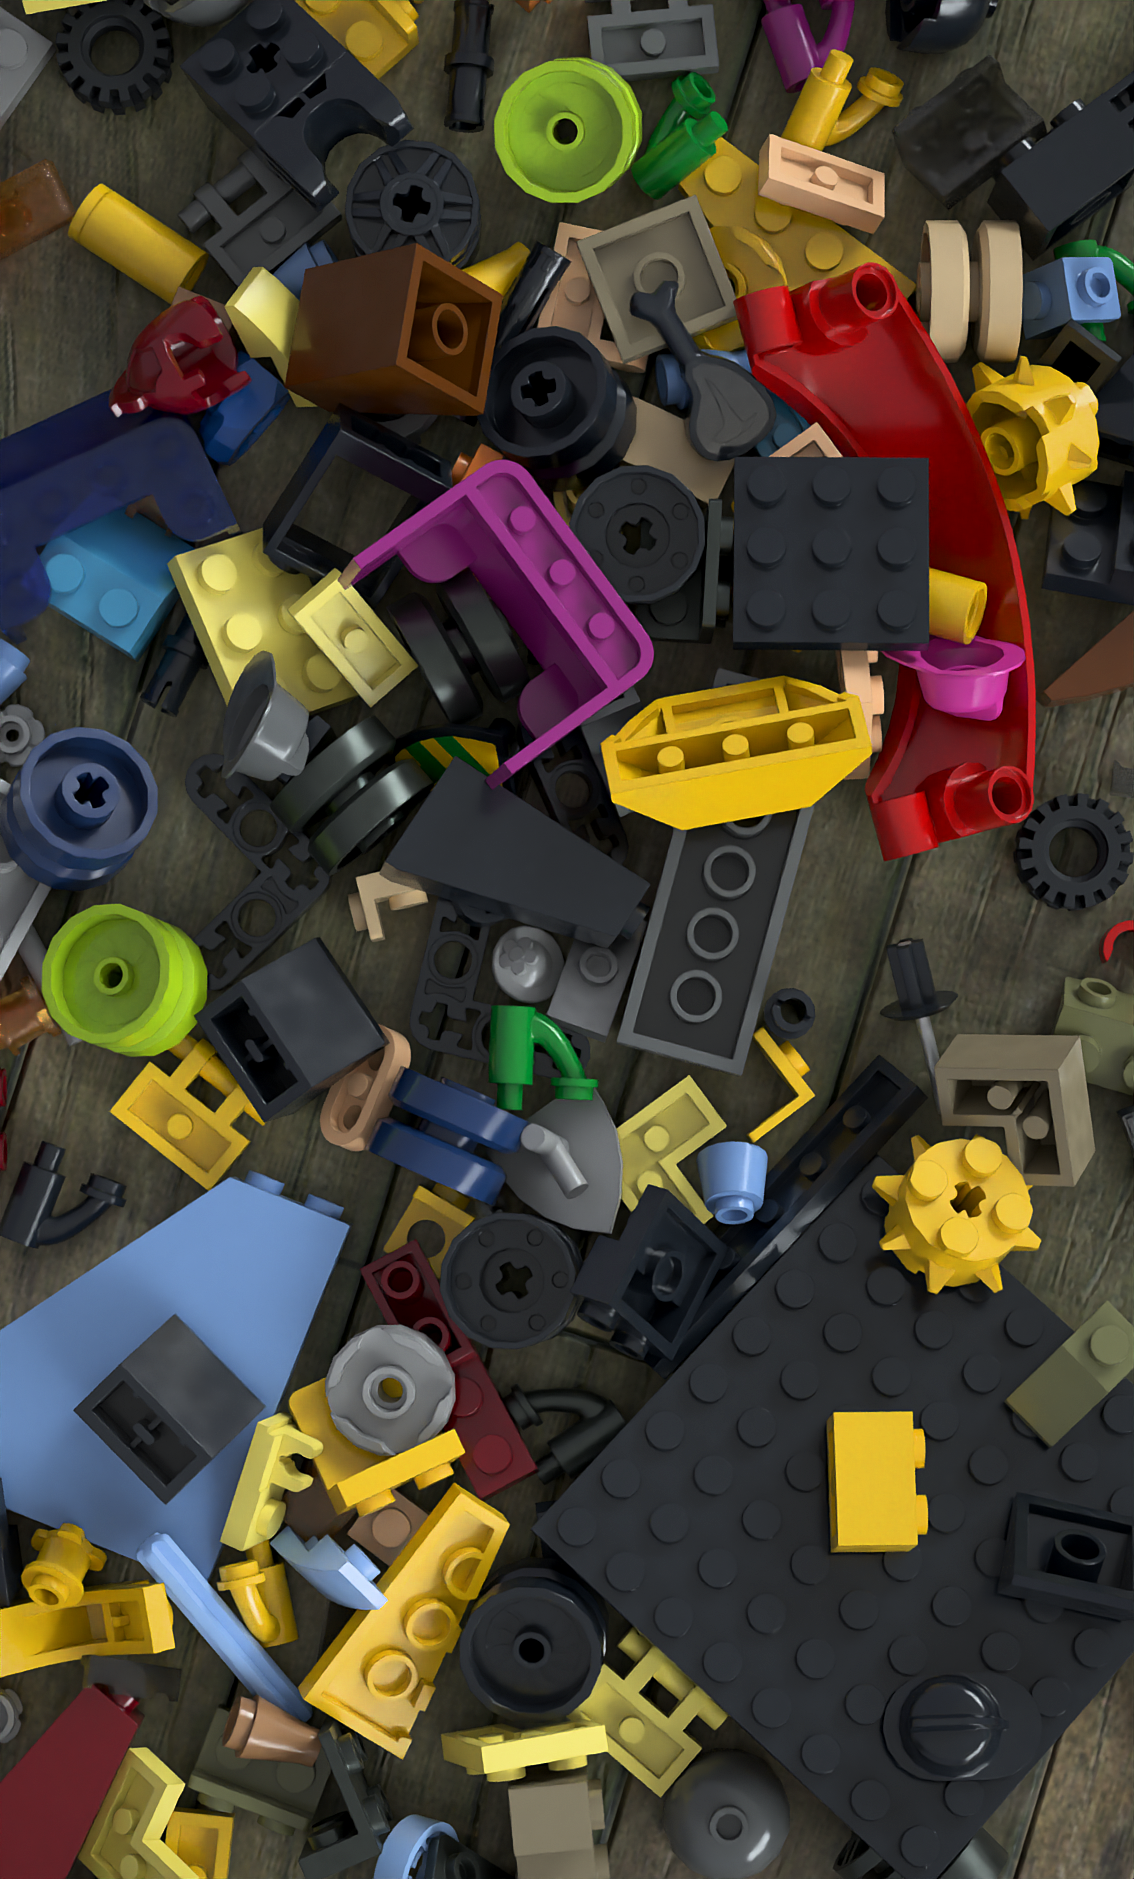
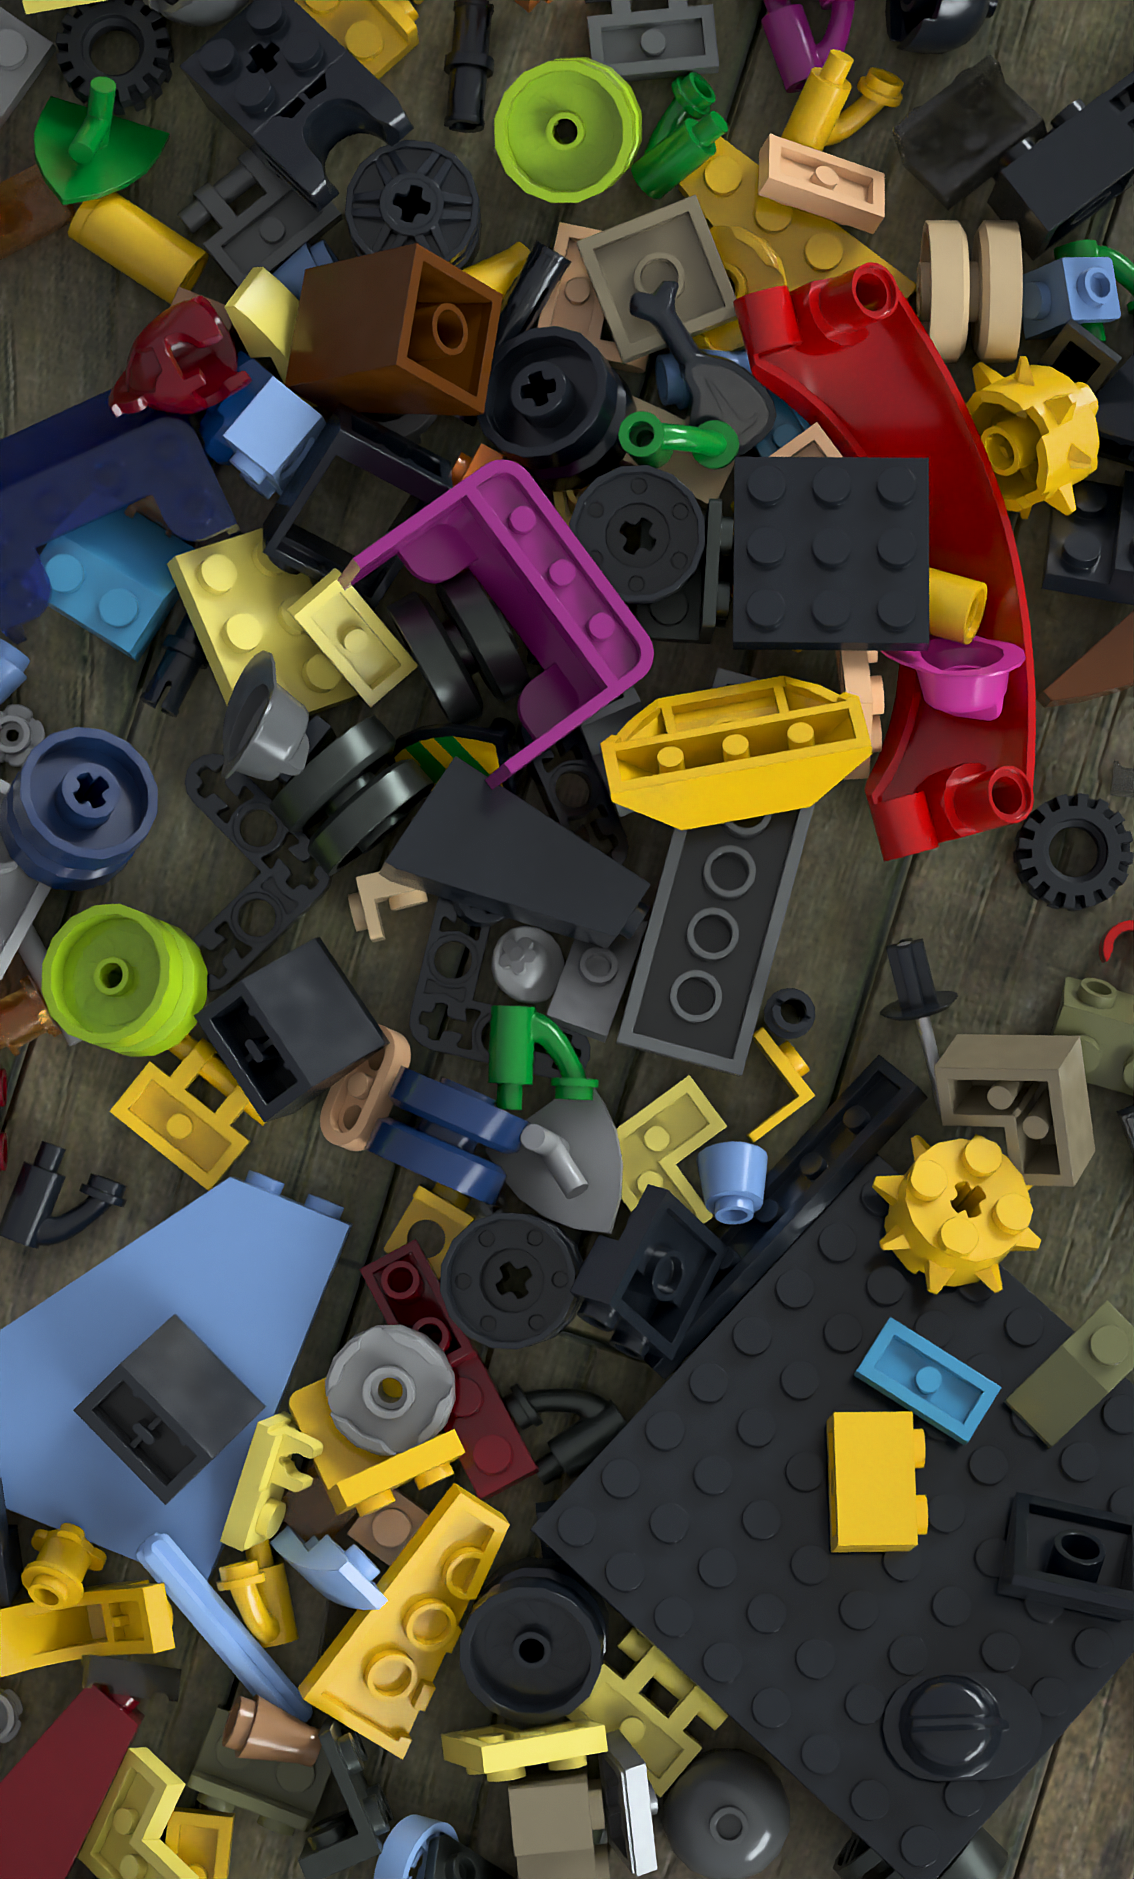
(89, 150): none -> green shield
(273, 438): none -> light blue brick
(628, 1804): none -> flat silver plate
(653, 442): none -> green plant
(927, 1381): none -> dark azure plate

